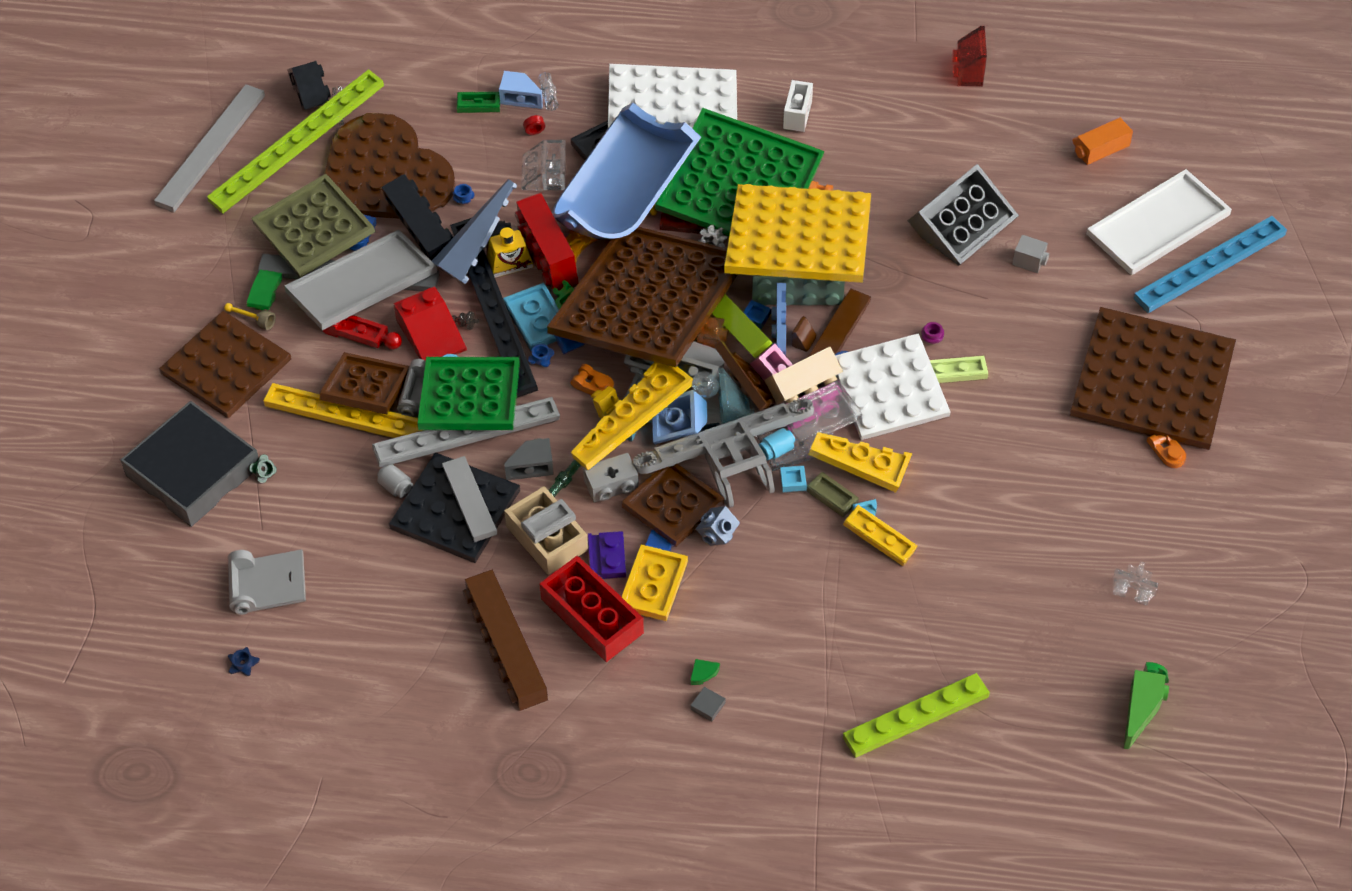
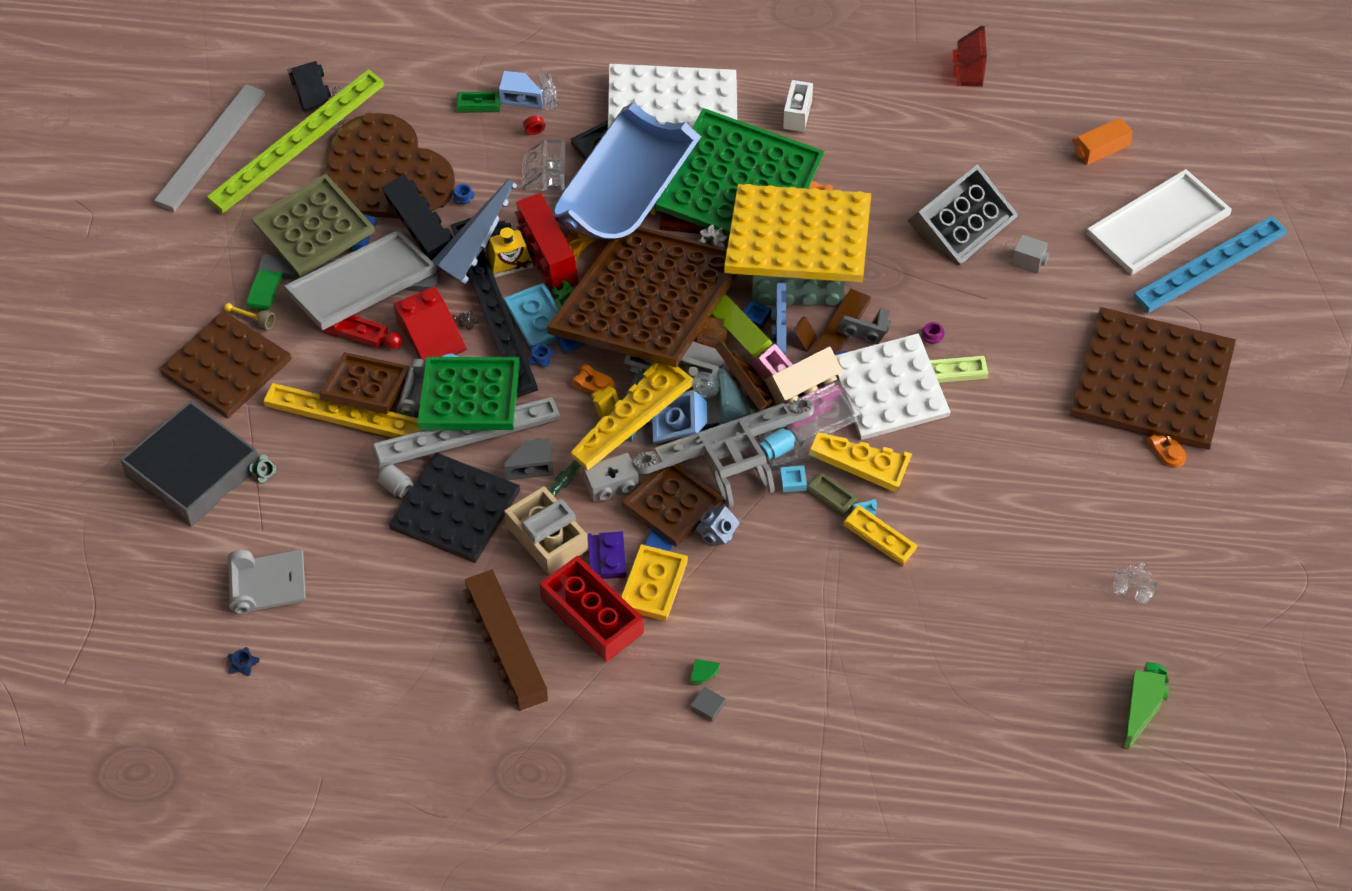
(469, 499): light grey tile -> none
(863, 330): none -> dark grey bracket
(915, 715): lime plate -> none

